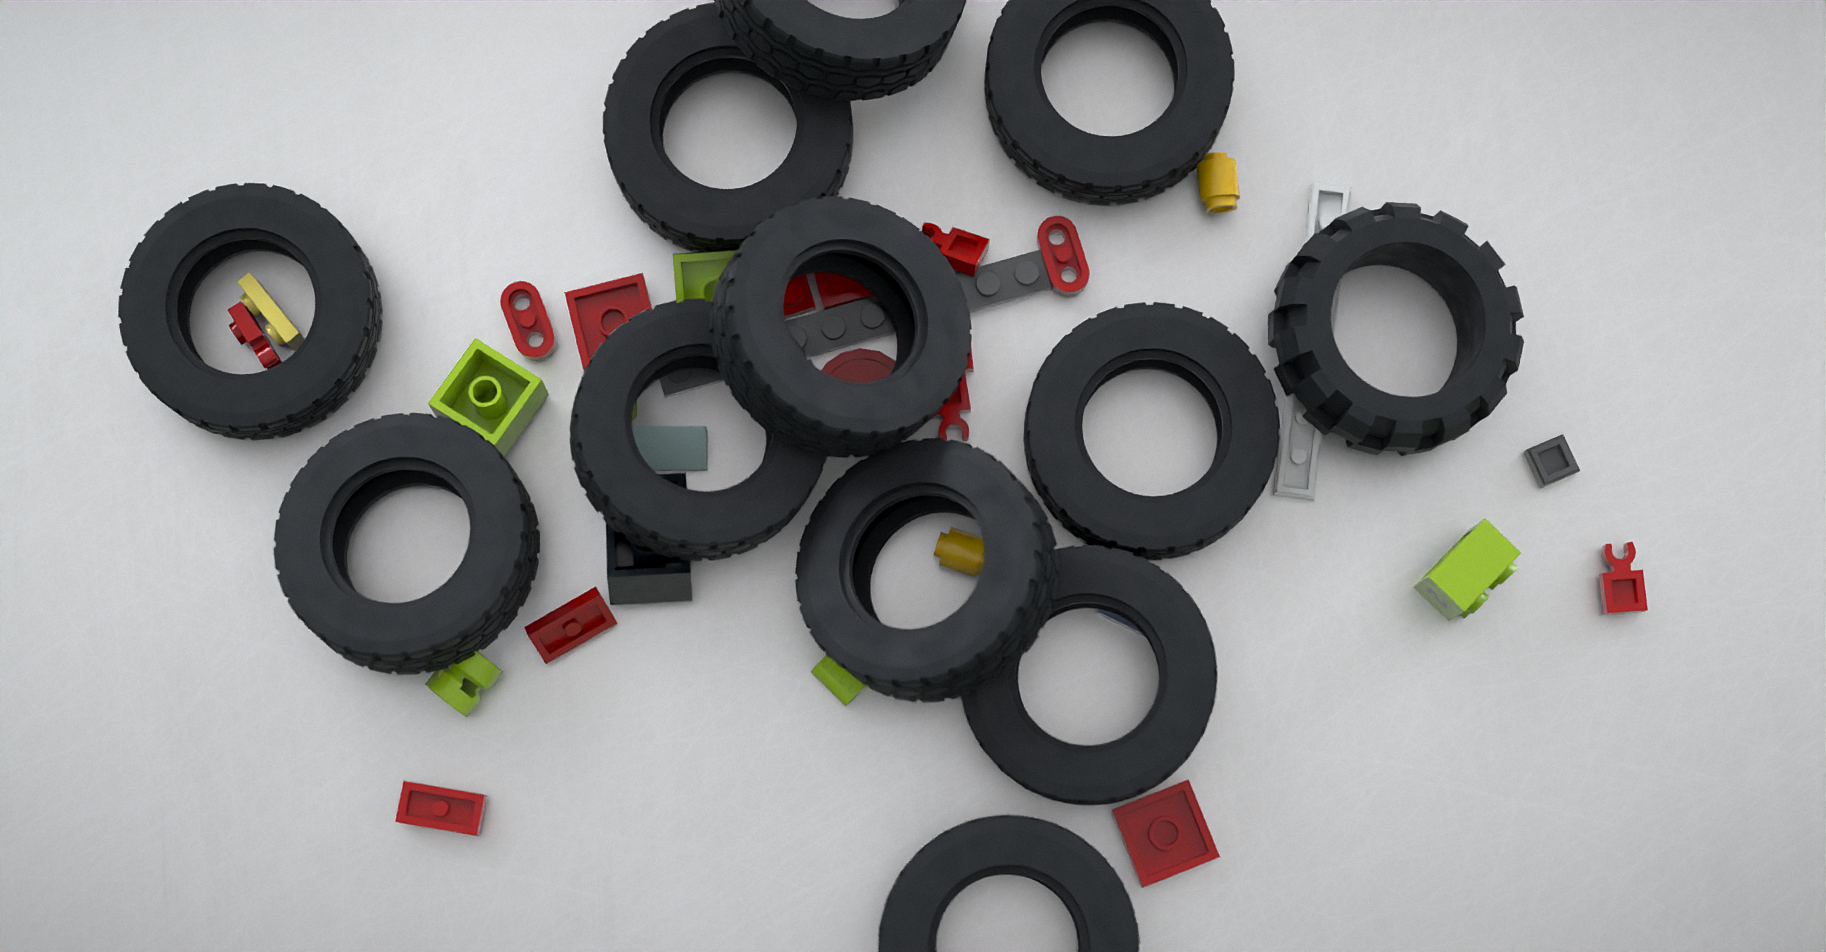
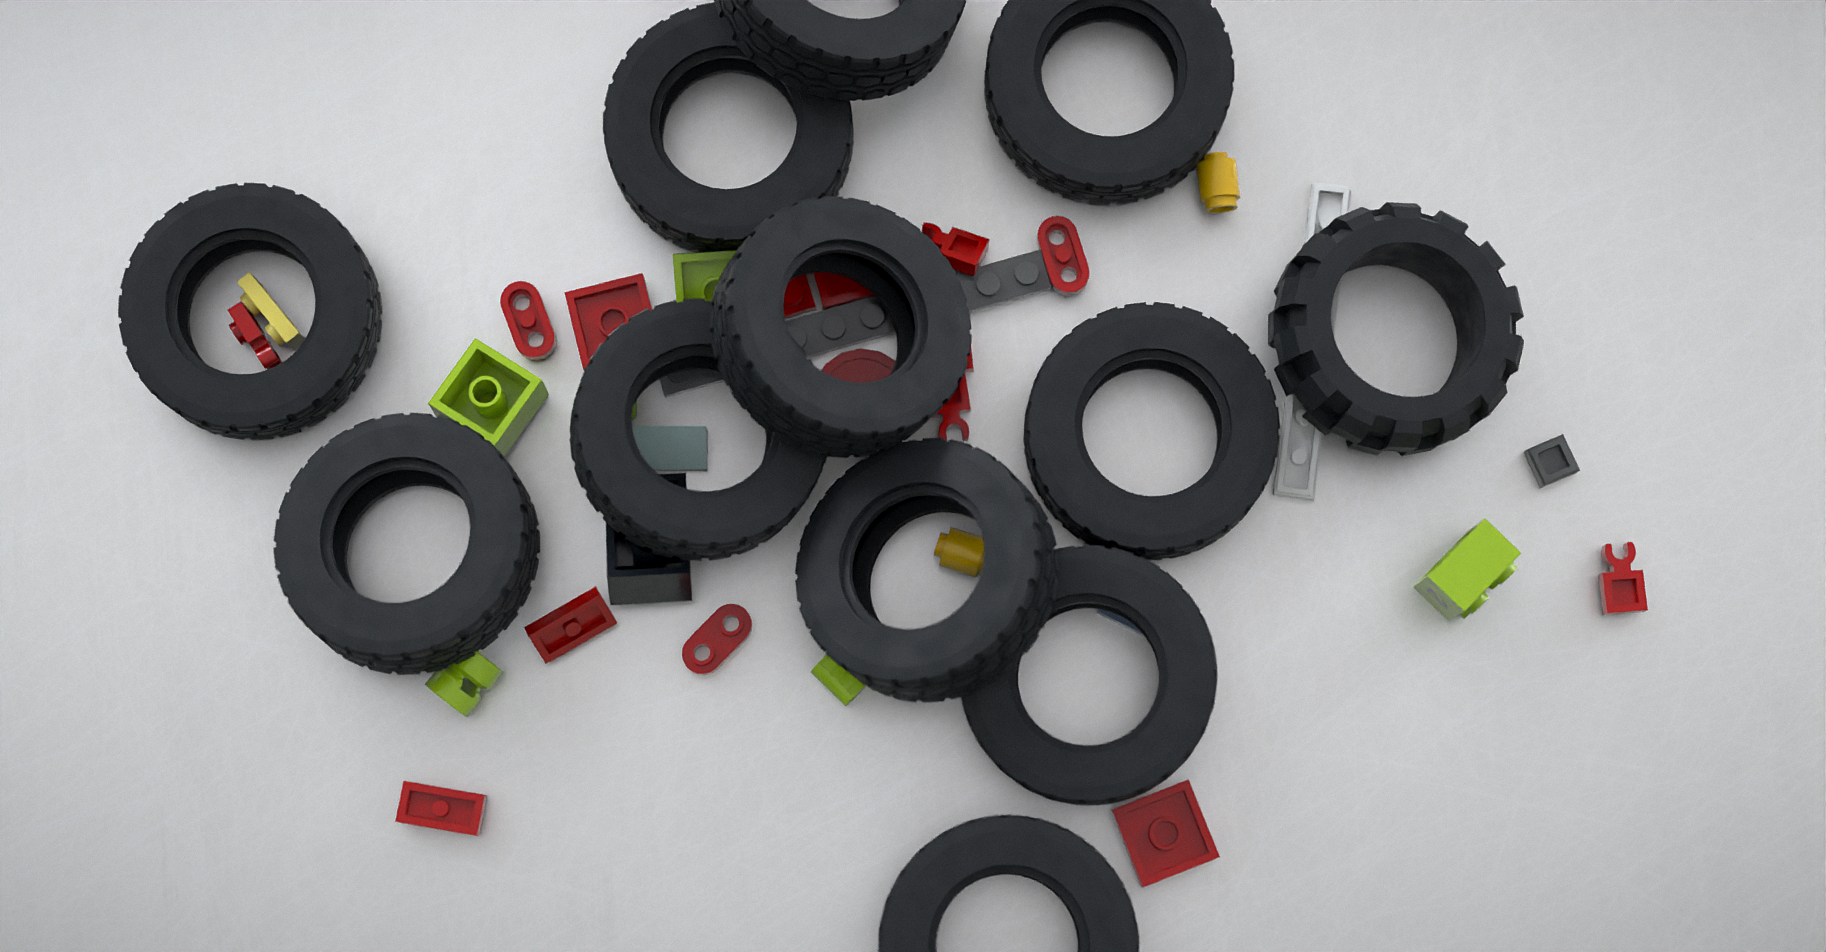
(717, 639): none -> red plate

